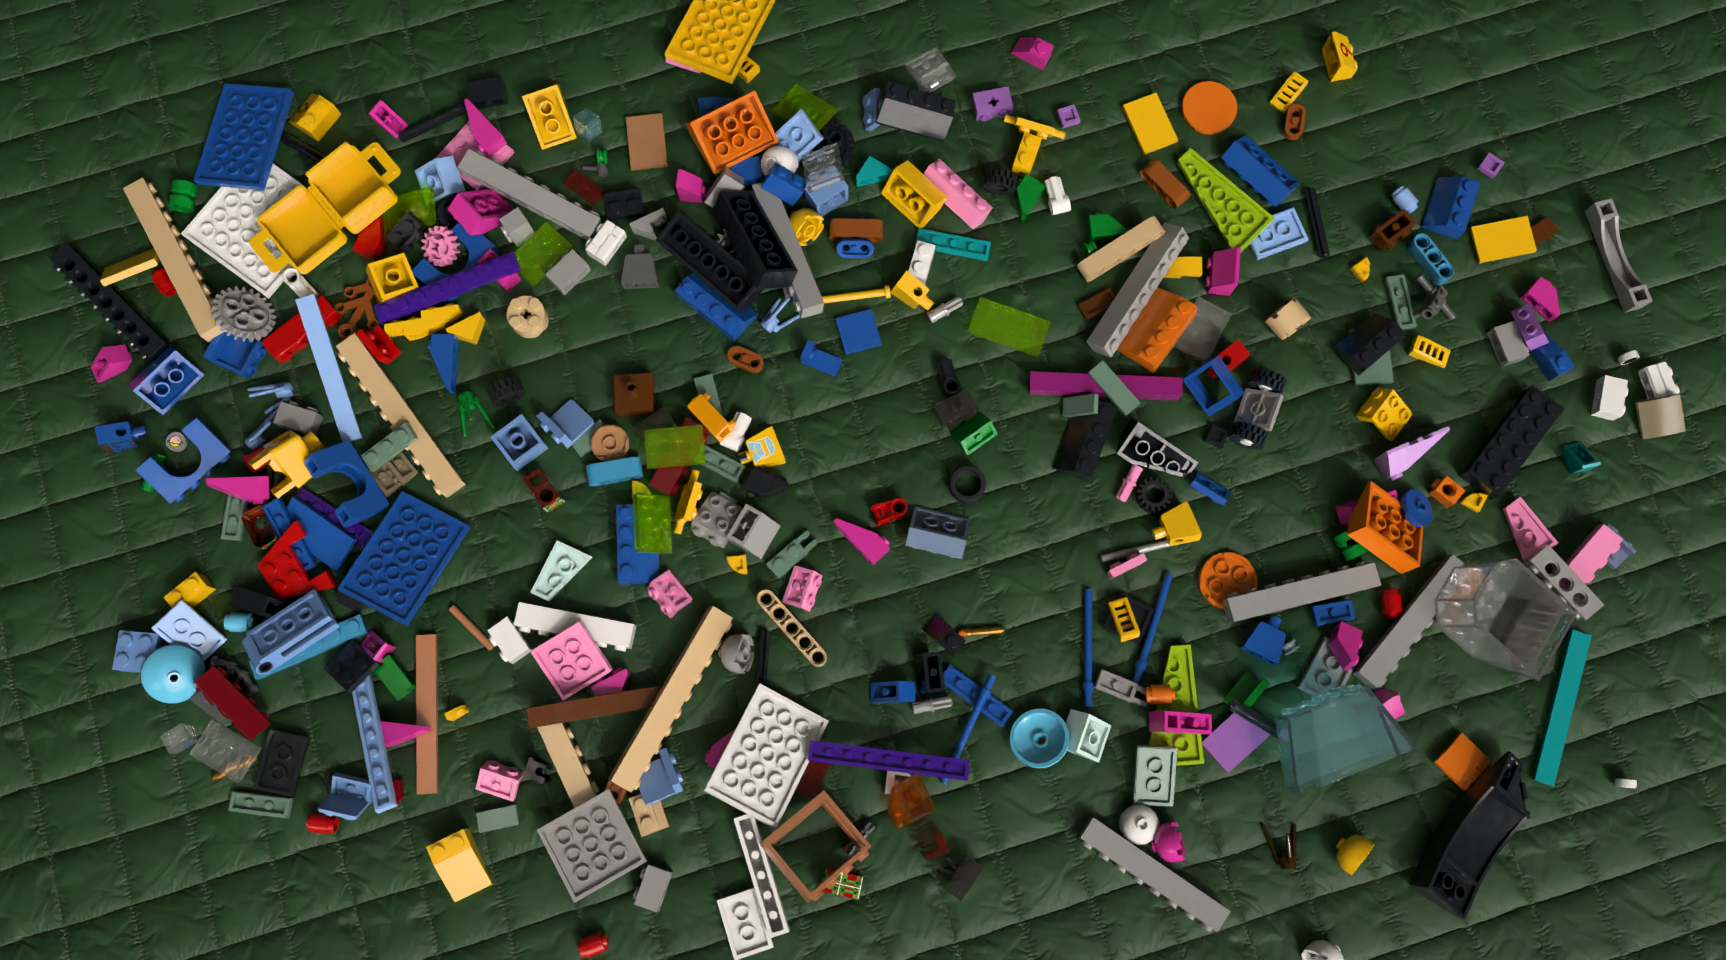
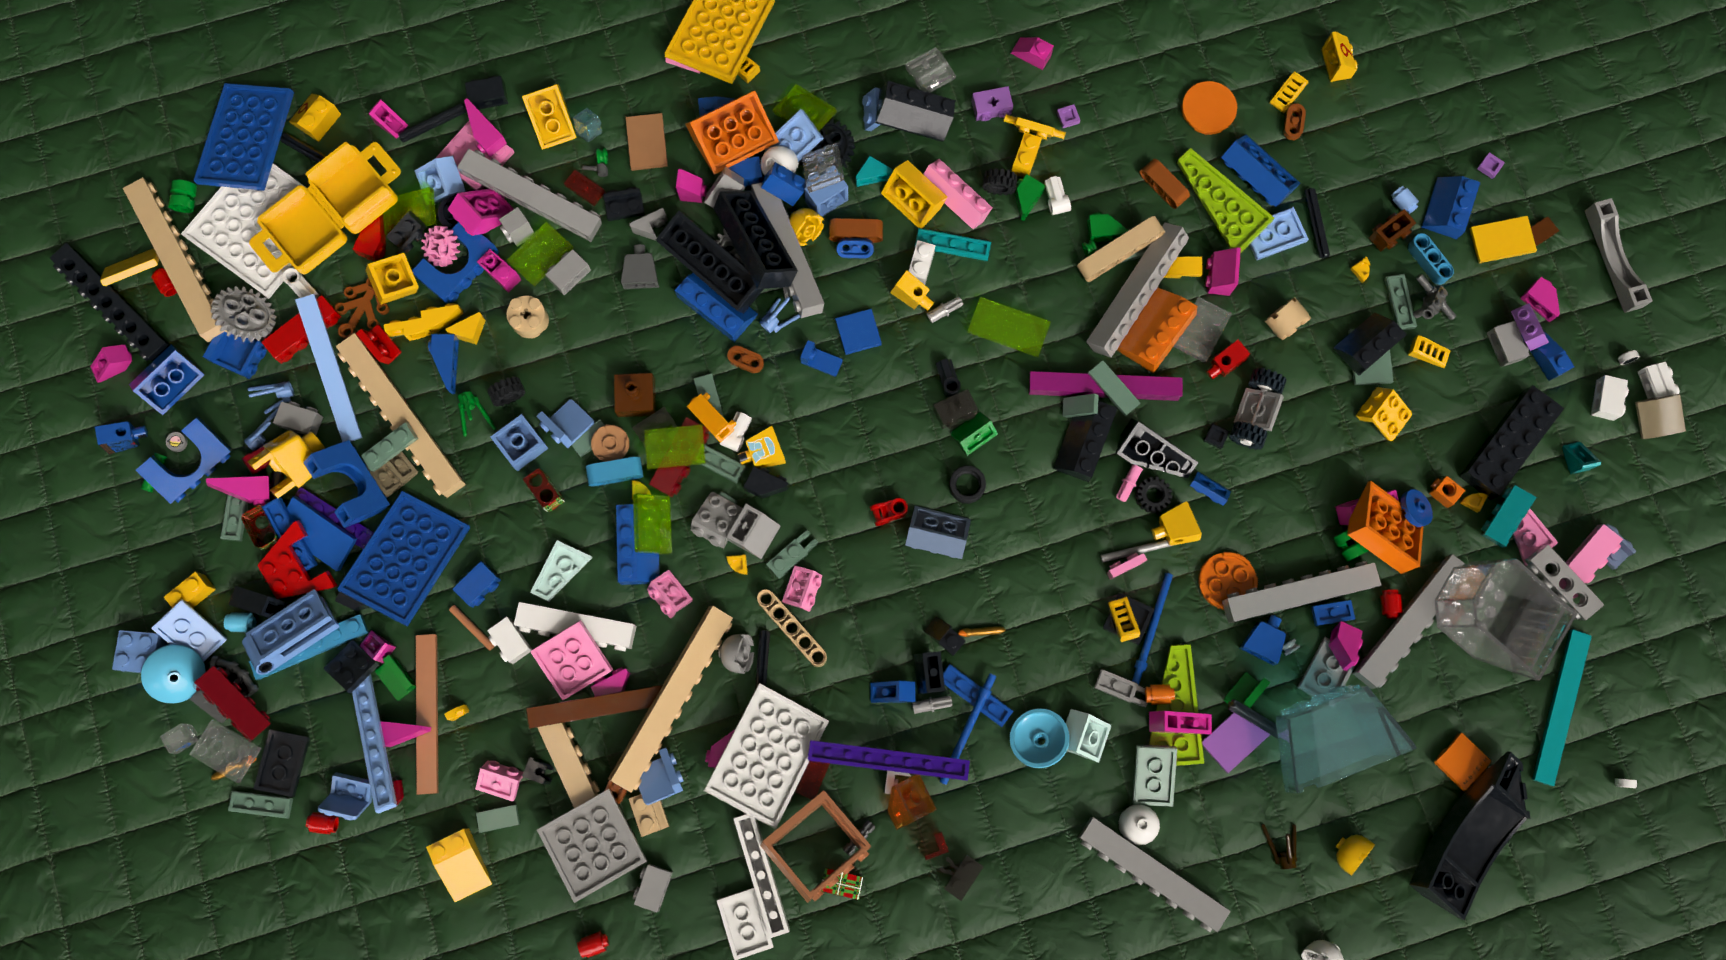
(447, 288): dark purple plate -> none
(477, 584): none -> blue brick
(605, 242): white brick -> none
(686, 507): yellow plate -> none
(858, 295): yellow bar -> none
(865, 541): dark pink slope -> none
(1087, 685): blue bar -> none
(1096, 304): reddish brown tile -> none
(1150, 123): yellow tile -> none
(1169, 842): dark pink cylinder -> none
(1201, 393): blue window -> none
(1391, 702): dark pink tile -> none
(1399, 459): lavender wedge -> none
(1508, 515): none -> teal wedge

